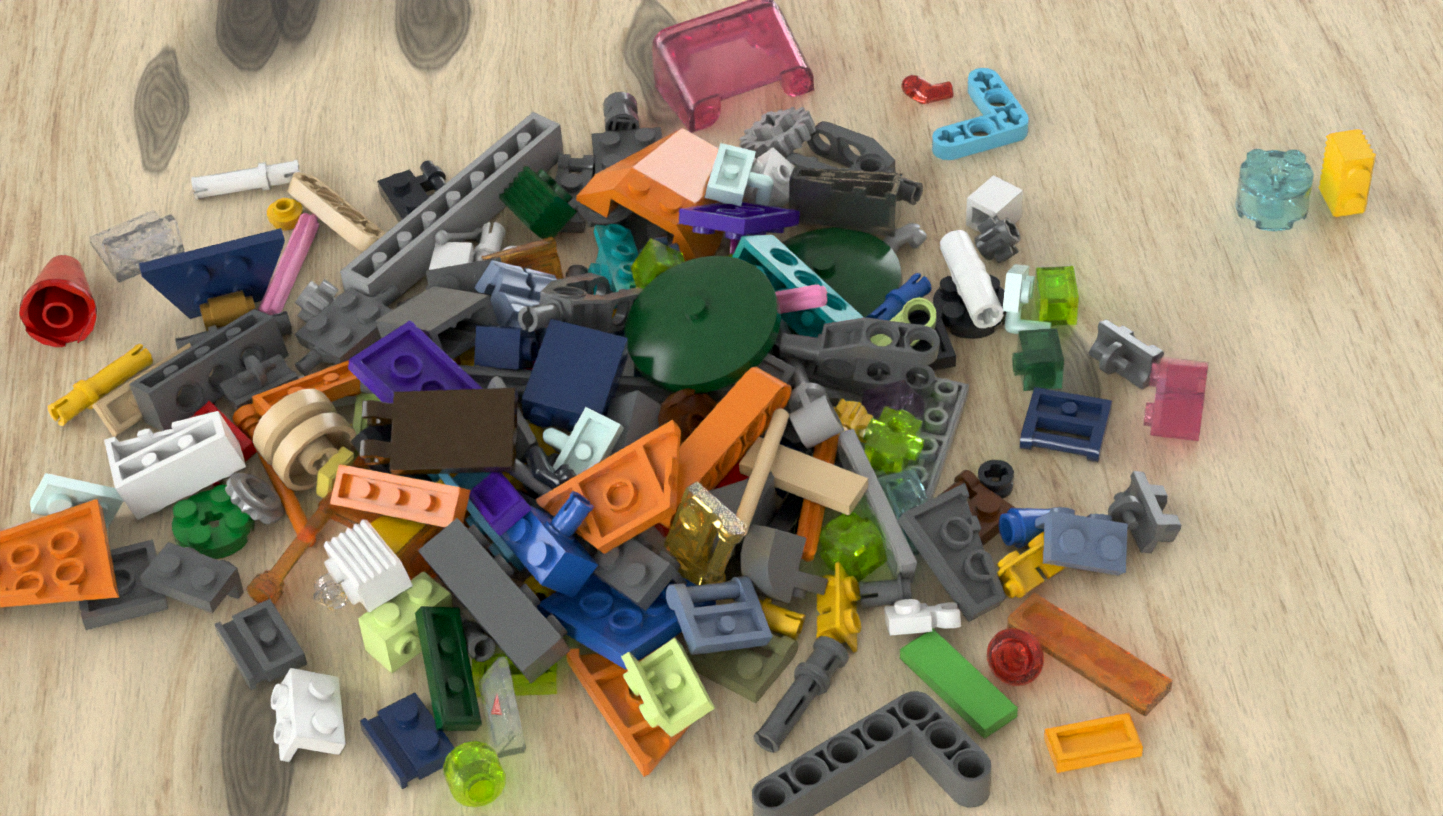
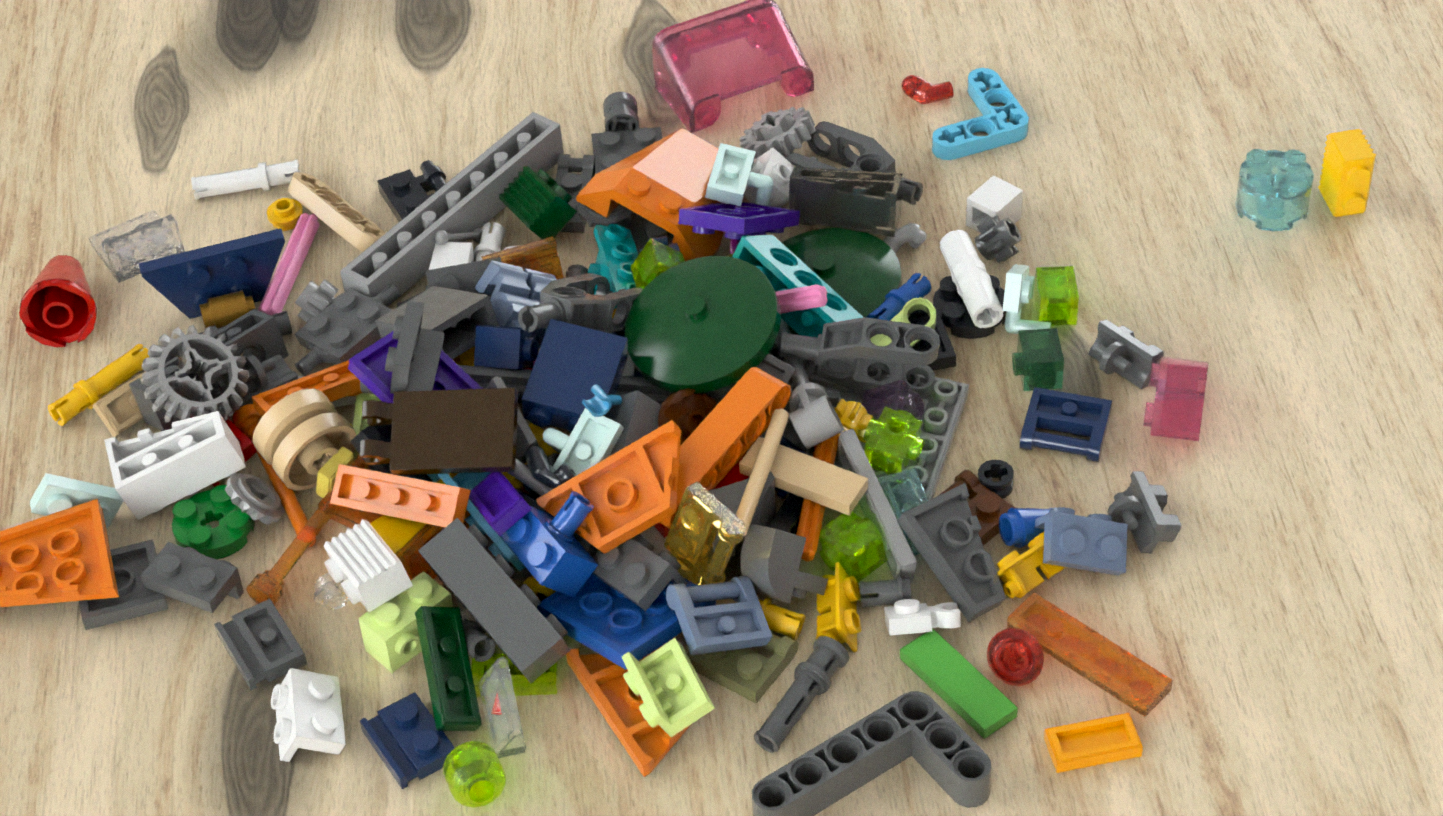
(187, 349): none -> light grey gear
(417, 352): none -> dark grey bracket
(601, 402): none -> dark azure hand

